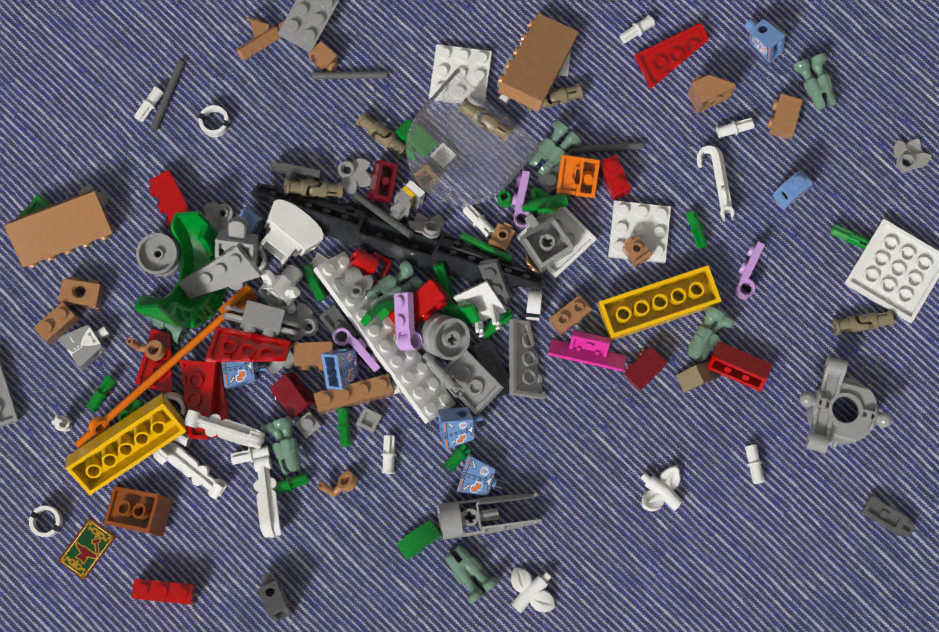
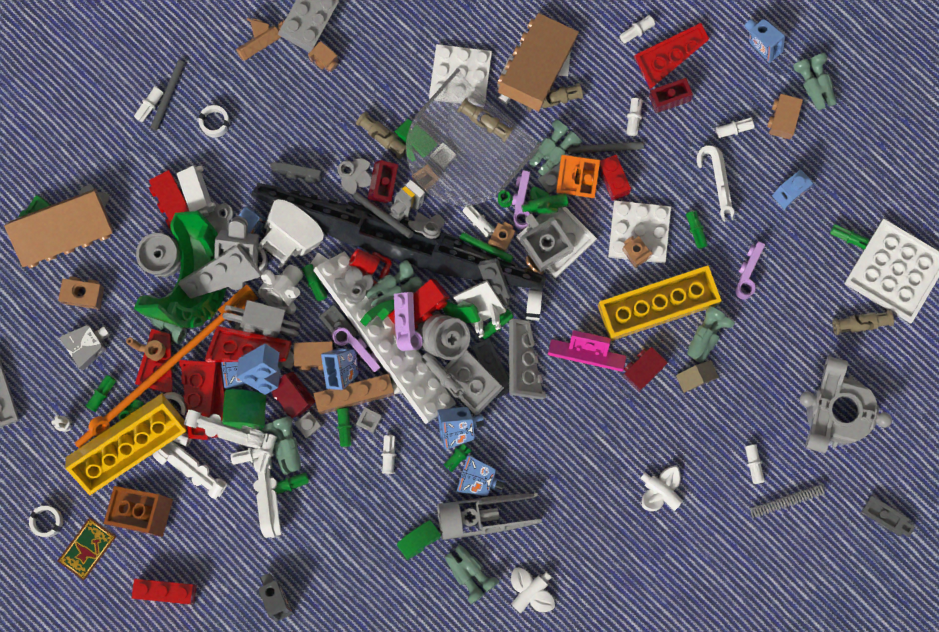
(56, 323): medium nougat brick -> none
(195, 190): none -> white brick
(244, 408): none -> green slope
(260, 369): none -> medium blue brick
(265, 453): none -> white axle
(303, 317): light grey plate -> none
(315, 188): dark tan piece -> none
(346, 483): medium nougat plate -> none
(350, 75): dark grey bar -> none
(443, 278): green axle -> none
(569, 315): medium nougat brick -> none
(634, 116): none -> white axle
(670, 95): none -> dark red brick
(709, 91): medium nougat slope -> none
(739, 366): red brick -> none
(785, 498): none -> light grey piece
(912, 154): light grey plate -> none

